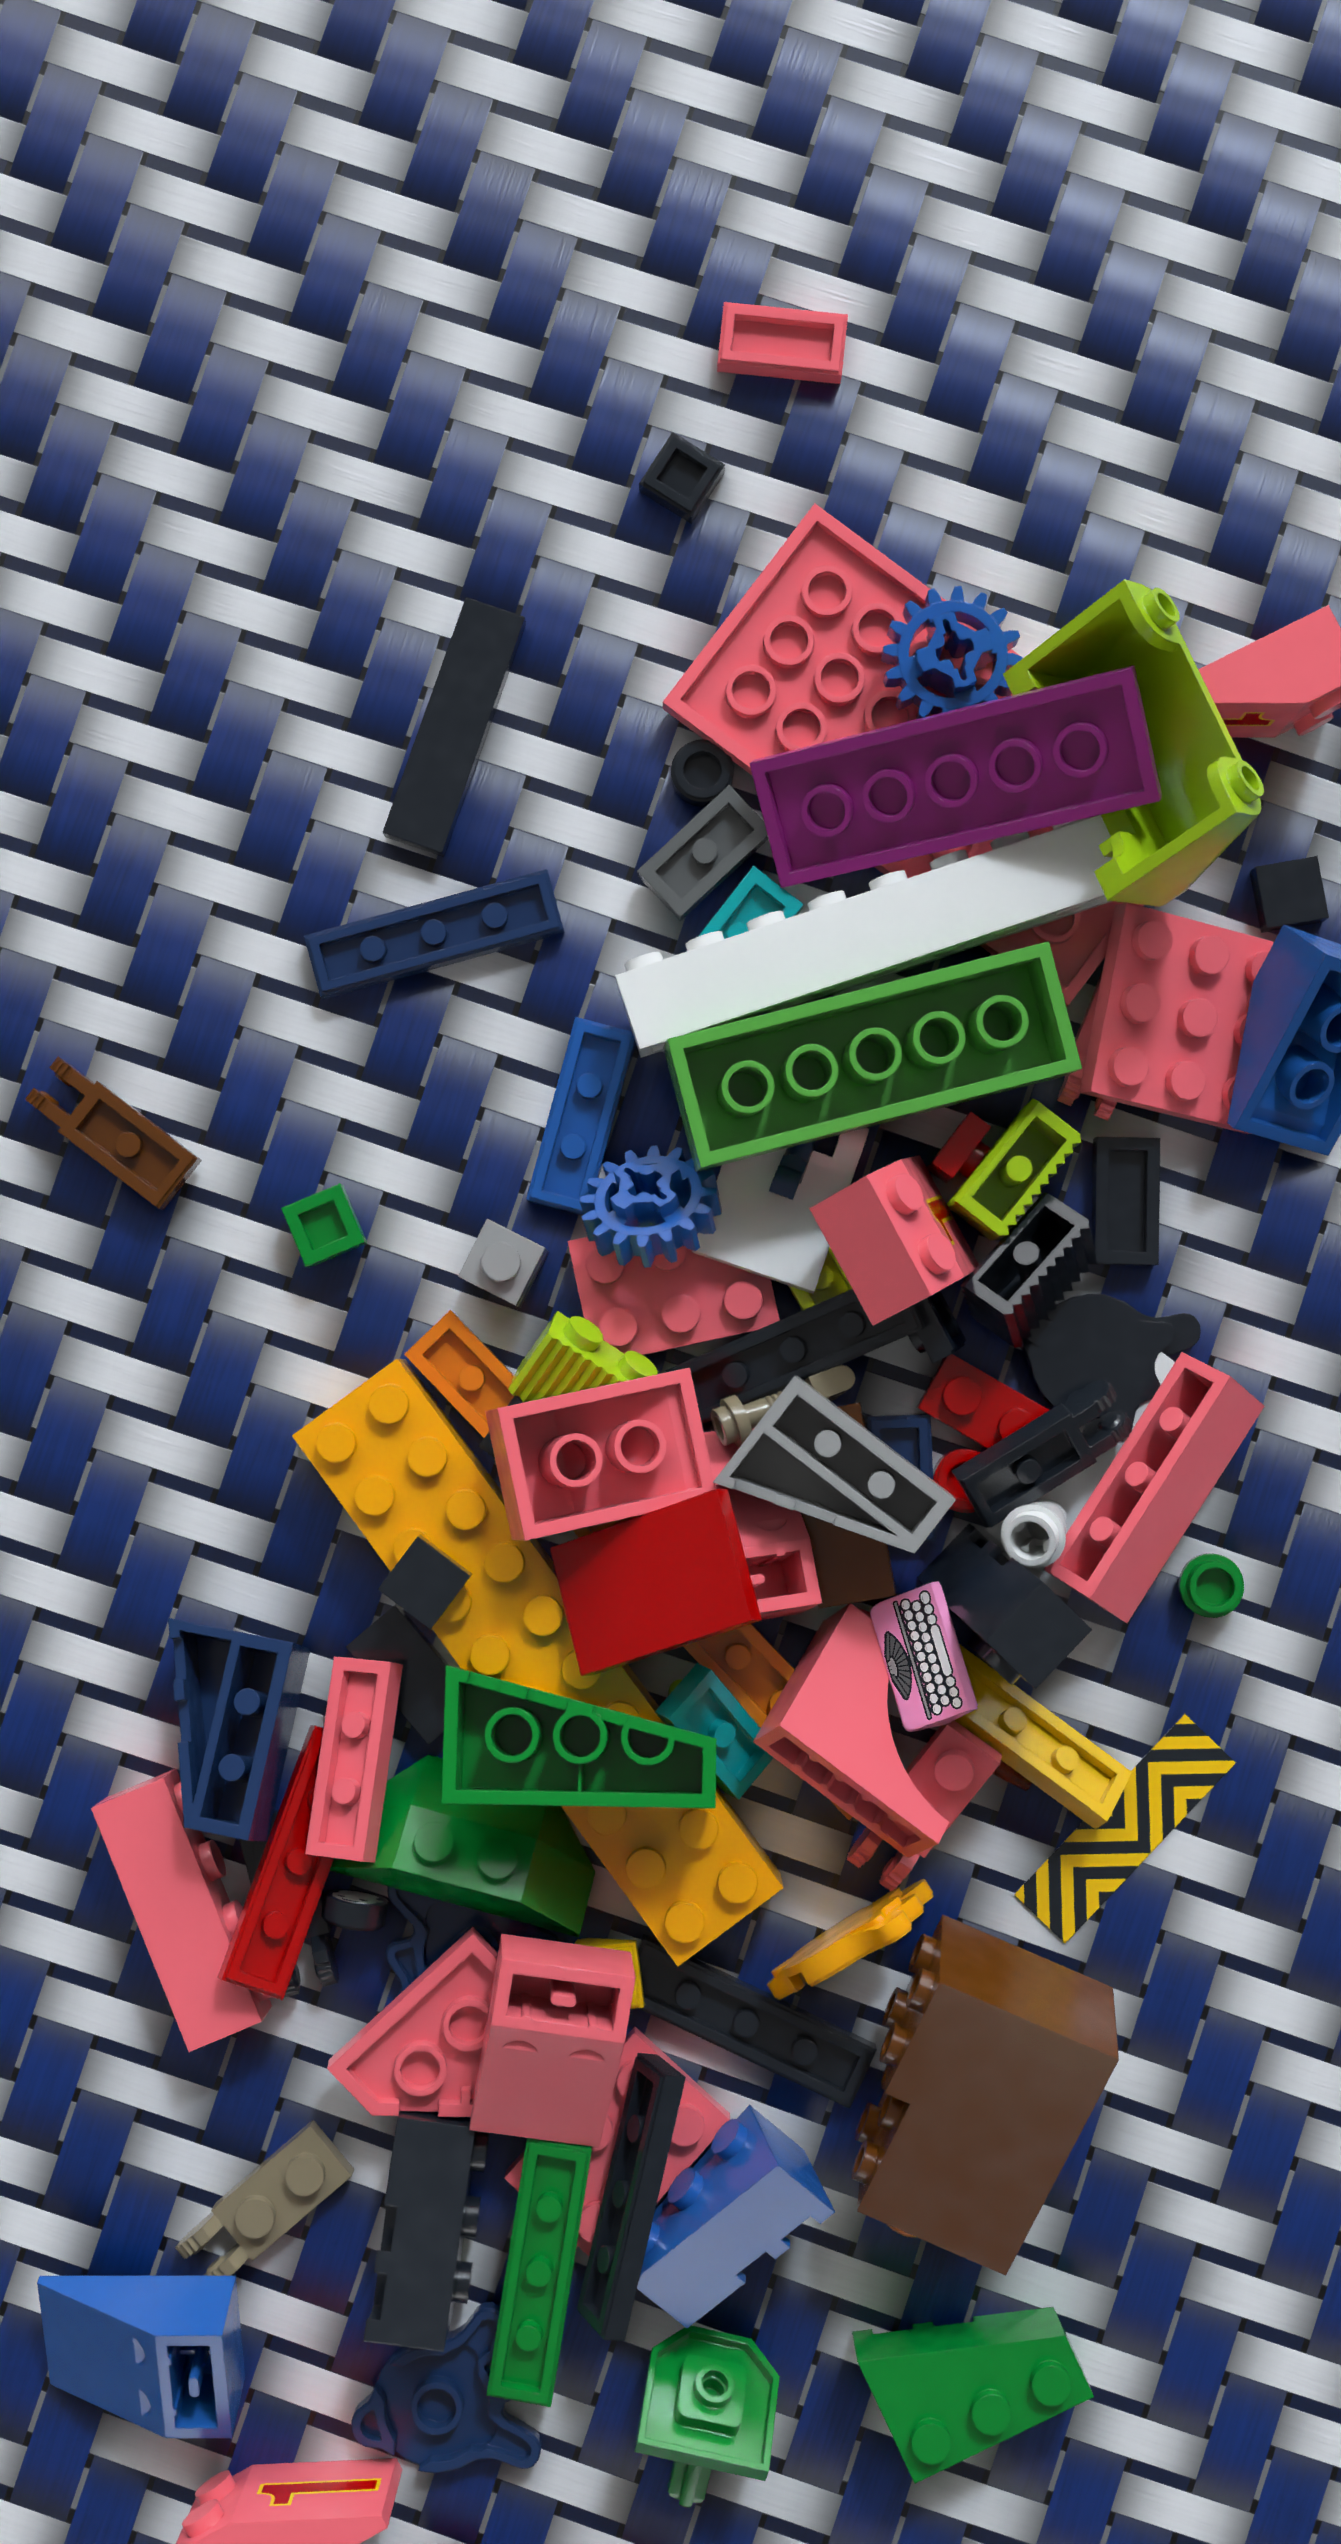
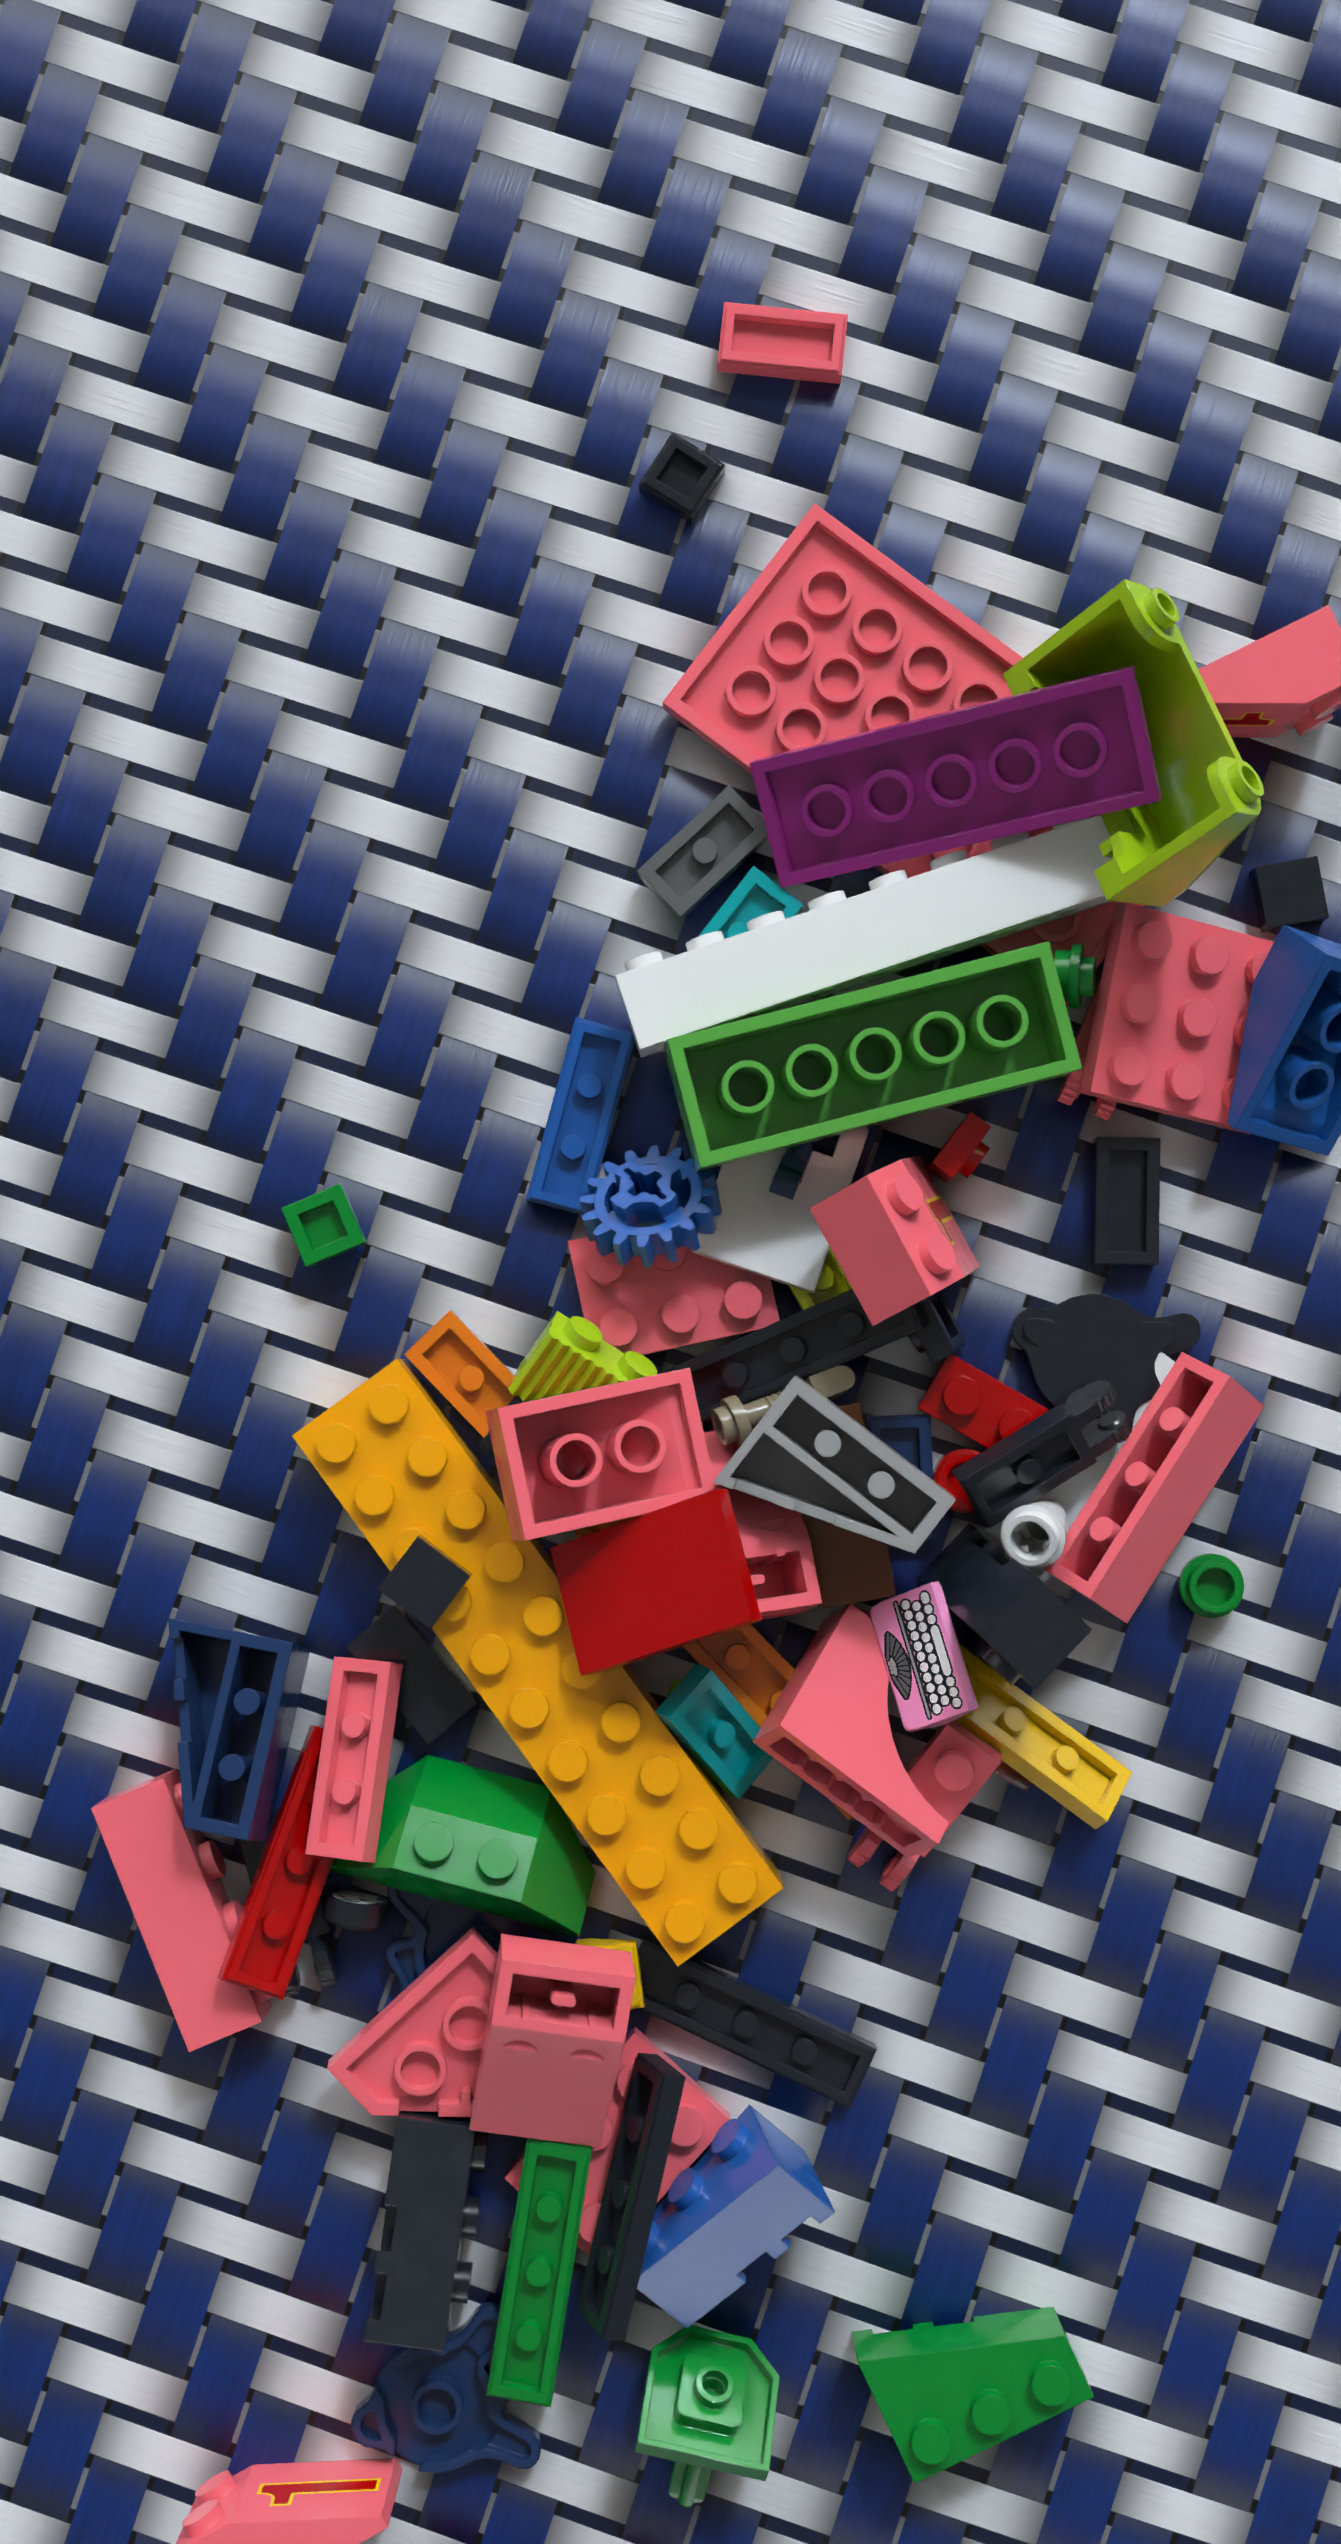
(119, 1137): reddish brown hinge -> none
(148, 2348): blue slope -> none
(271, 2199): dark tan hinge -> none
(434, 934): dark blue tile -> none
(454, 727): black tile -> none
(503, 1263): light grey brick -> none
(552, 1750): green wedge -> none
(701, 772): black tile -> none
(851, 1939): light orange tile -> none
(943, 630): blue gear -> none
(983, 2092): reddish brown piece -> none
(1014, 1170): lime brick -> none
(1030, 1270): black brick -> none
(1075, 974): none -> green plate
(1154, 1801): sticker -> none

